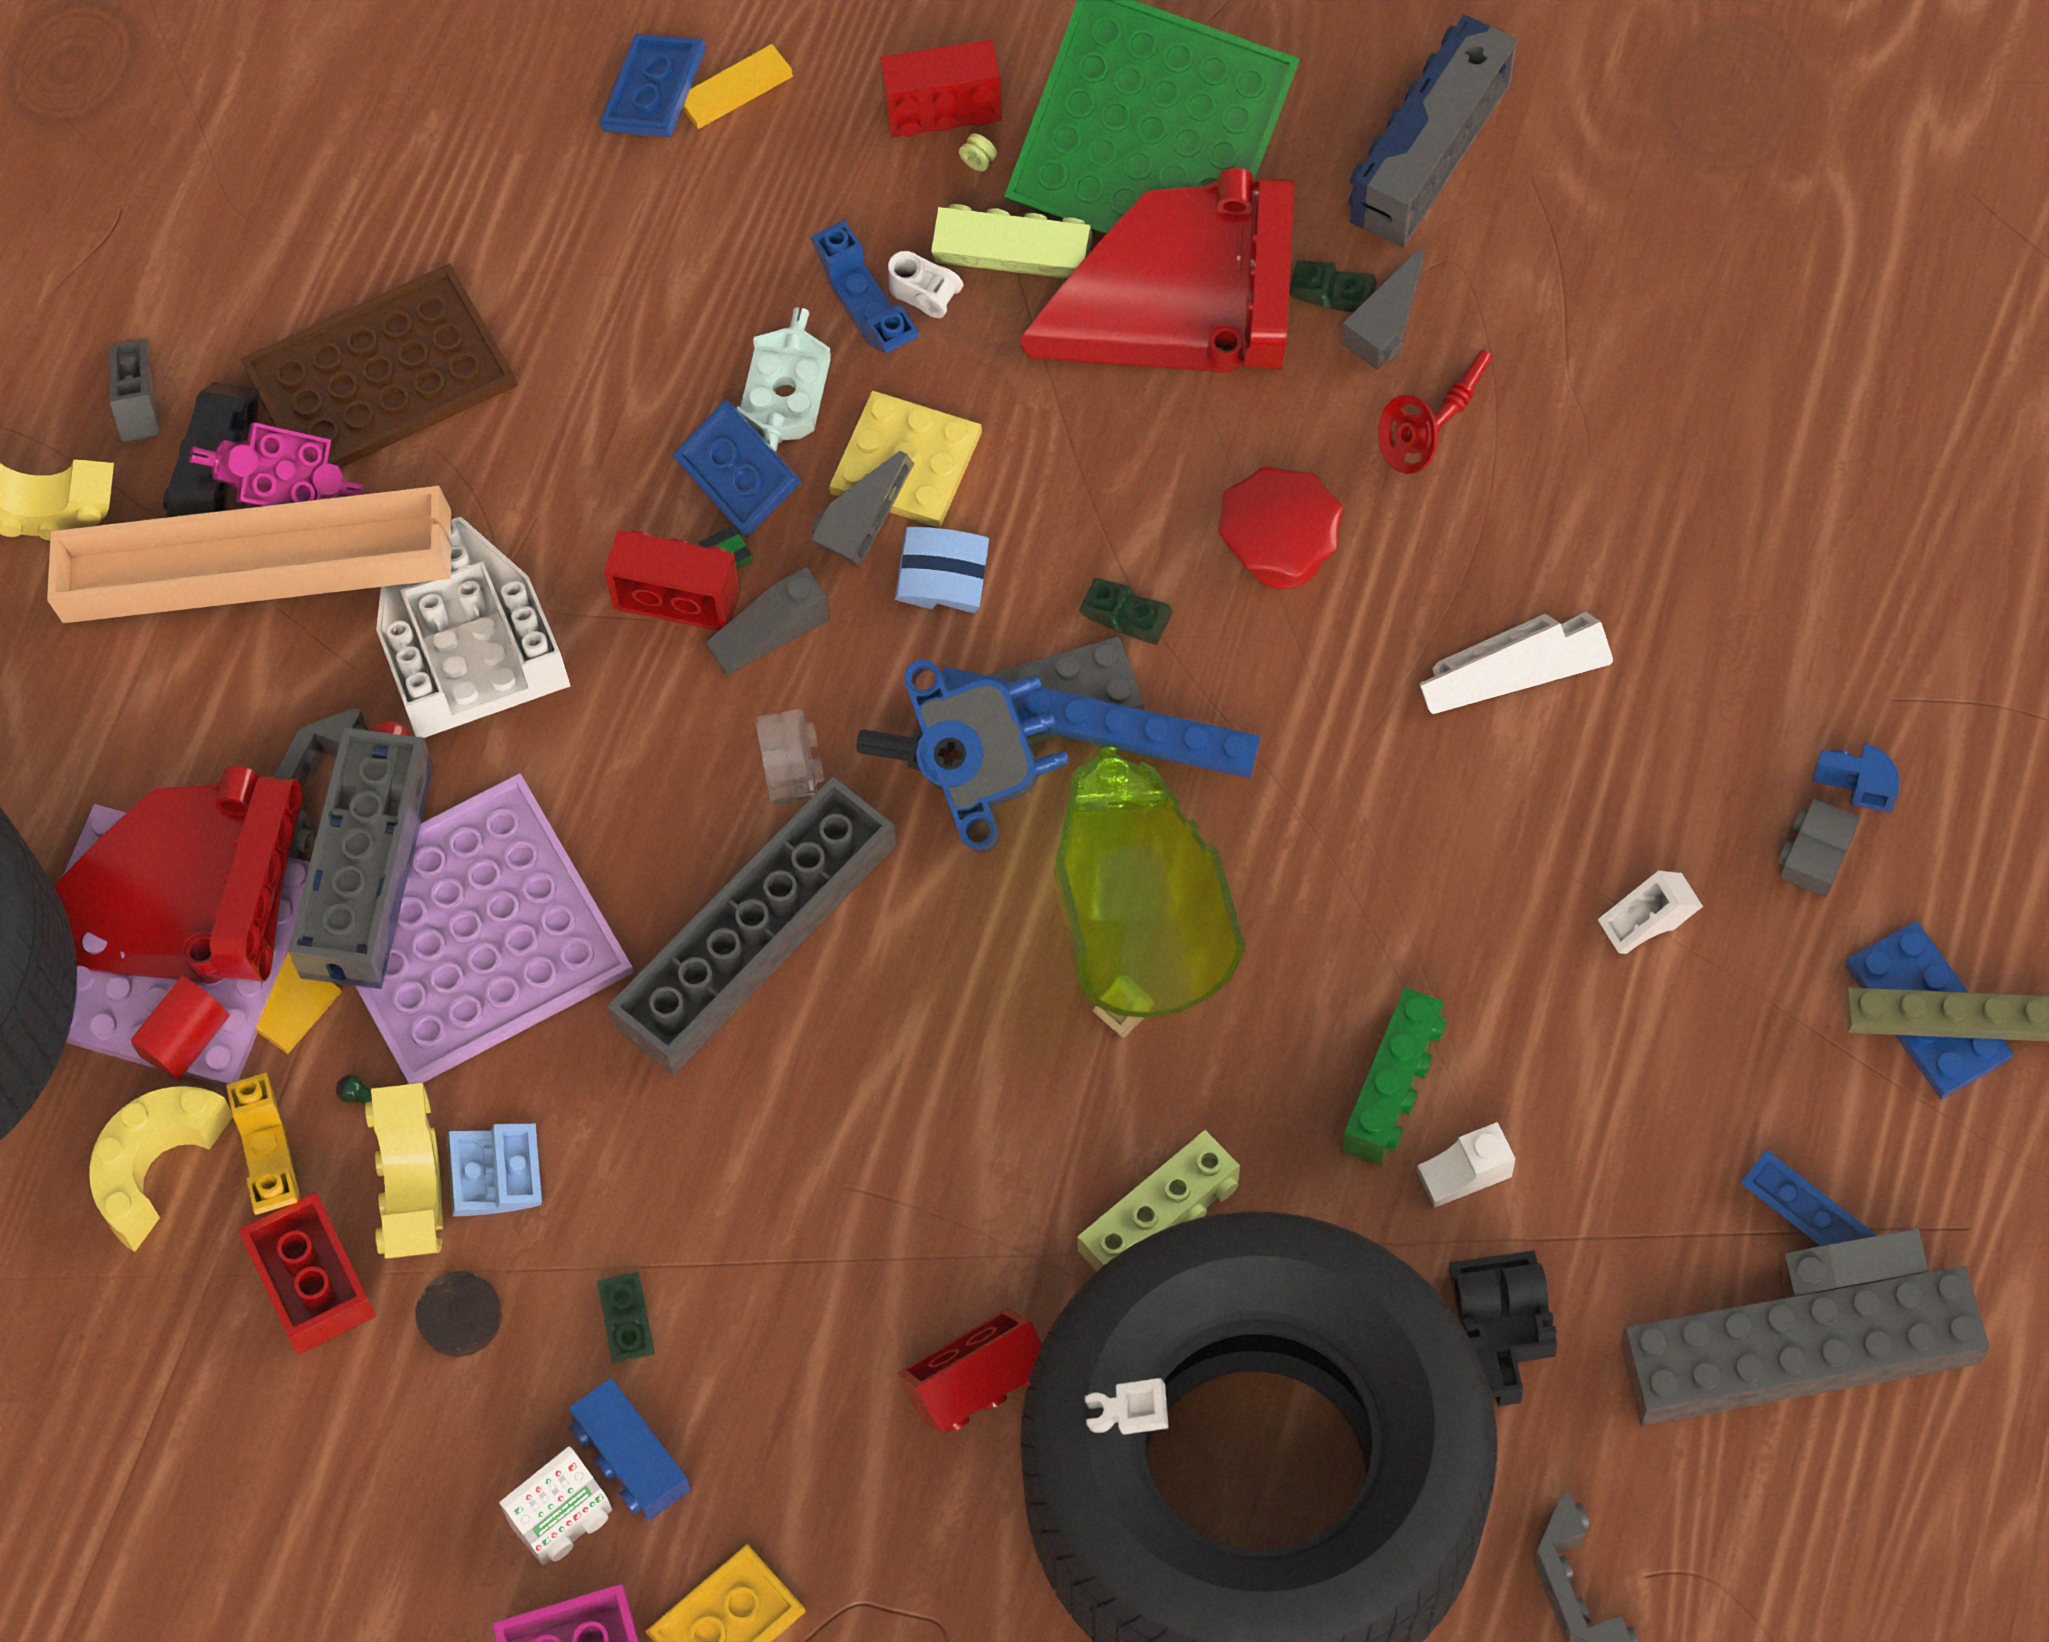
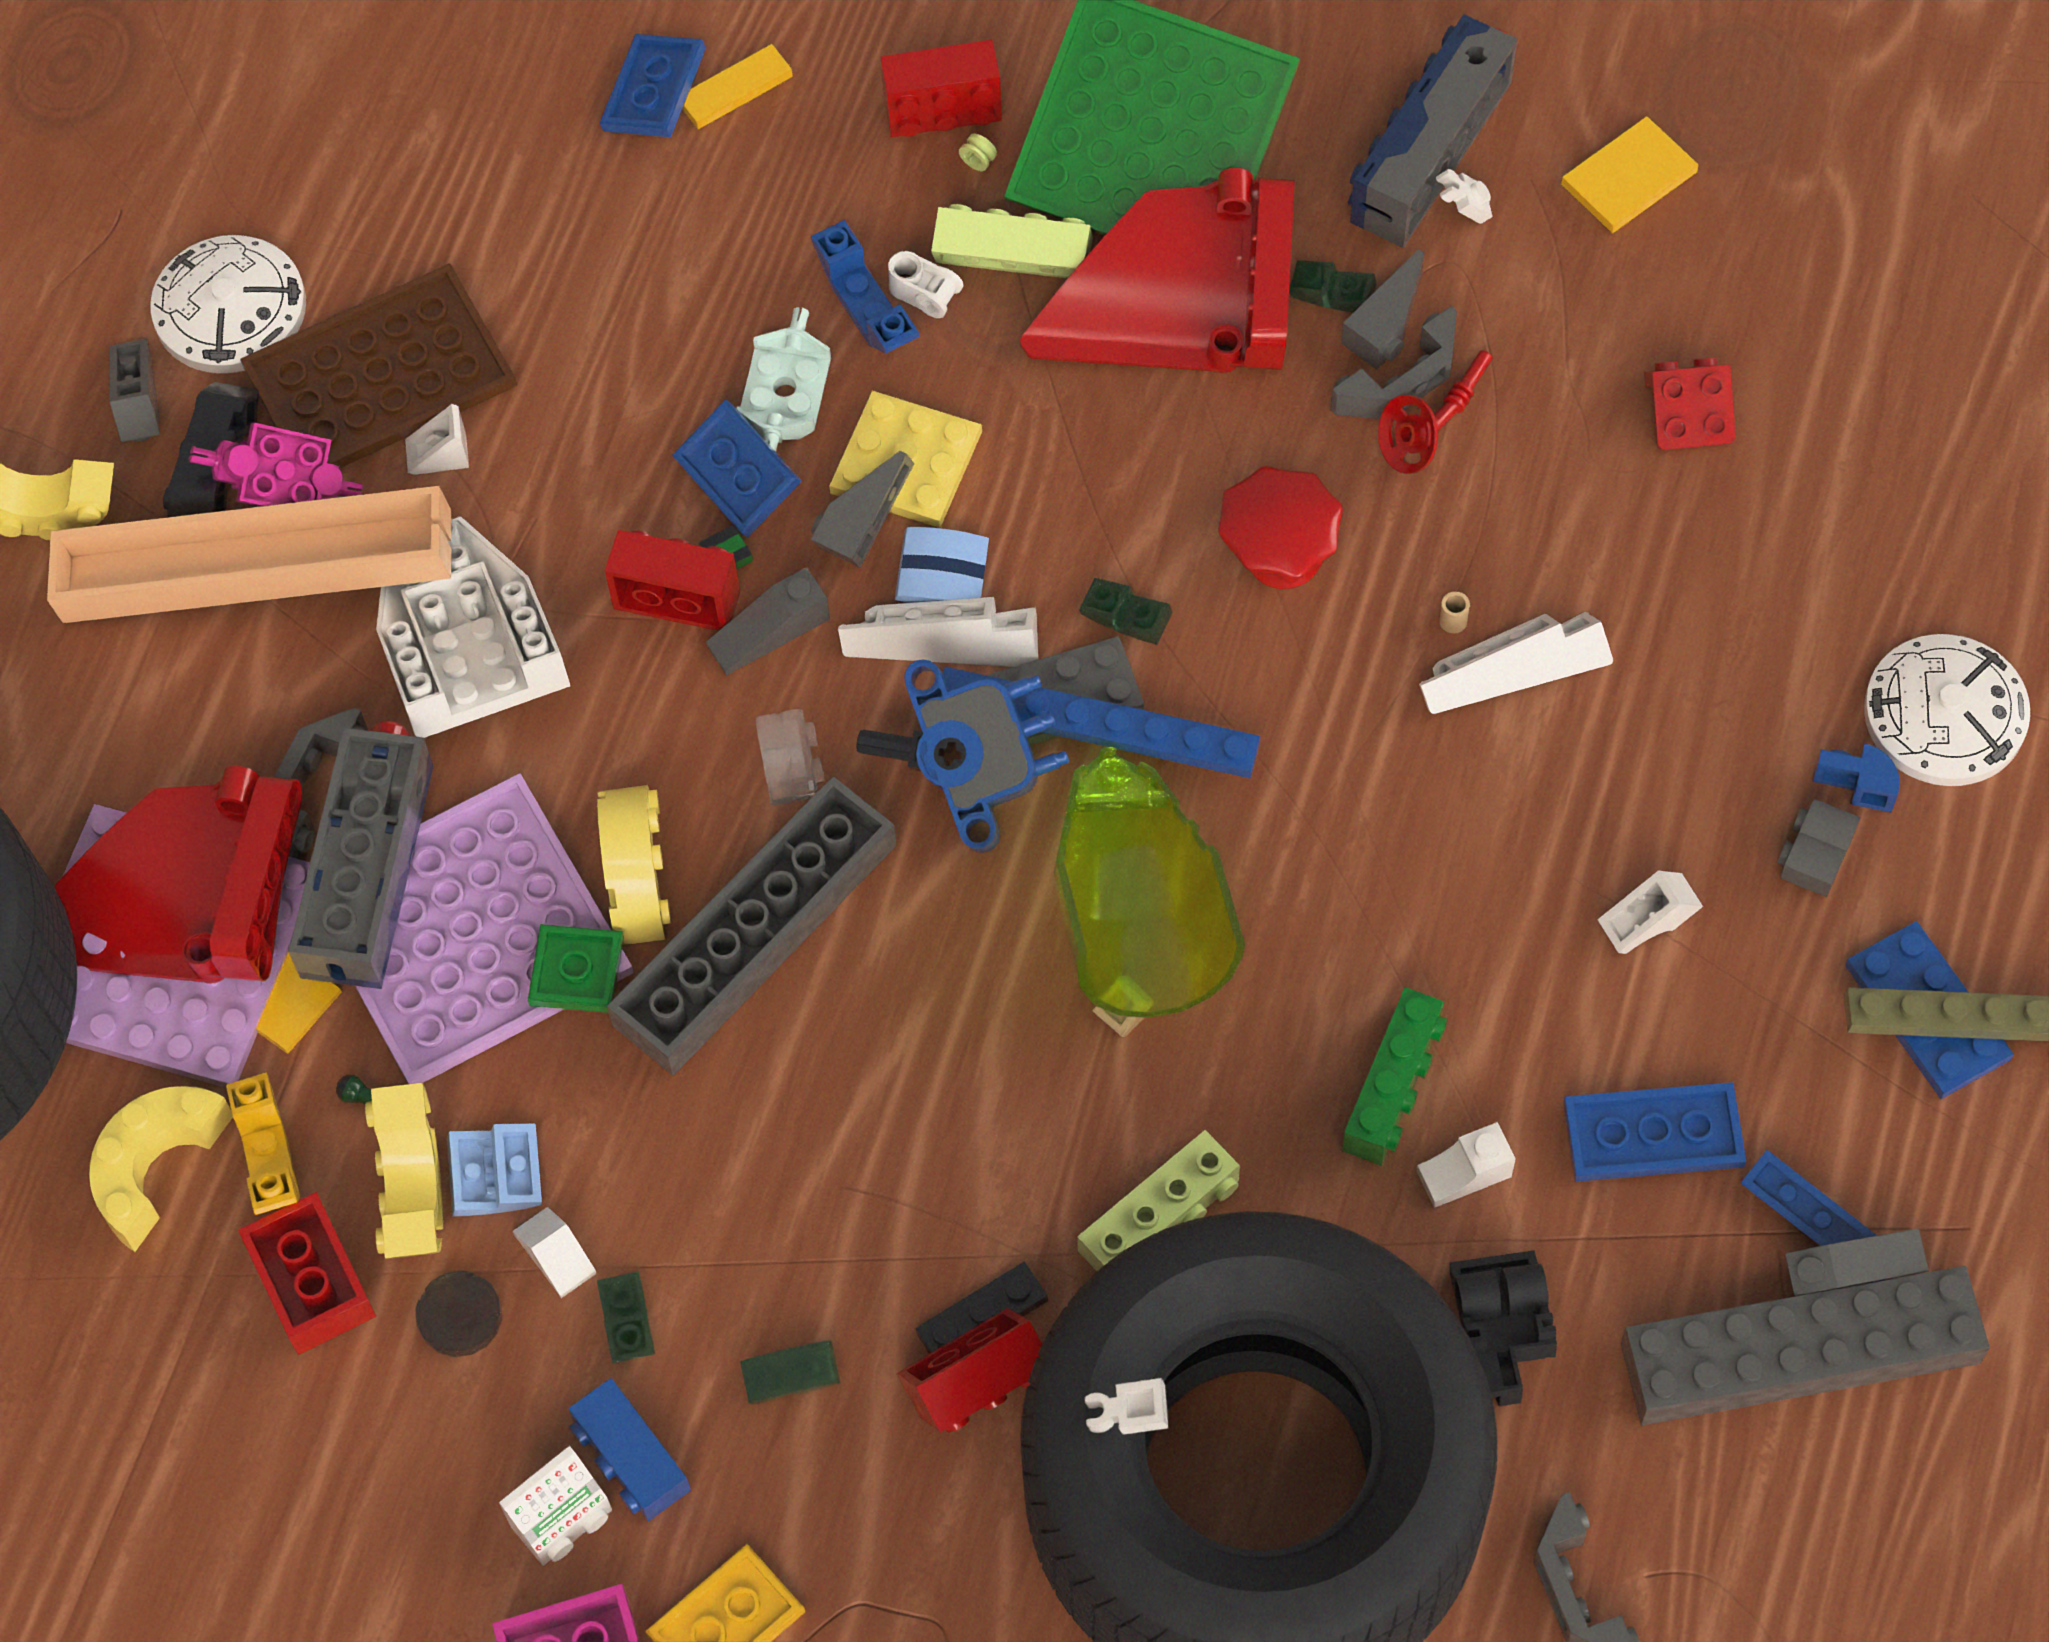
(179, 1028): red brick -> none
(226, 302): none -> white dish
(438, 444): none -> white slope
(555, 1251): none -> white slope
(575, 968): none -> green tile
(631, 861): none -> light yellow brick
(790, 1372): none -> clear green slope
(944, 633): none -> white wedge
(1013, 1290): none -> black plate
(1364, 398): none -> dark grey slope
(1457, 603): none -> tan hinge
(1470, 195): none -> white plate
(1629, 174): none -> yellow tile
(1654, 1132): none -> blue plate
(1692, 404): none -> red bracket
(1947, 709): none -> white dish

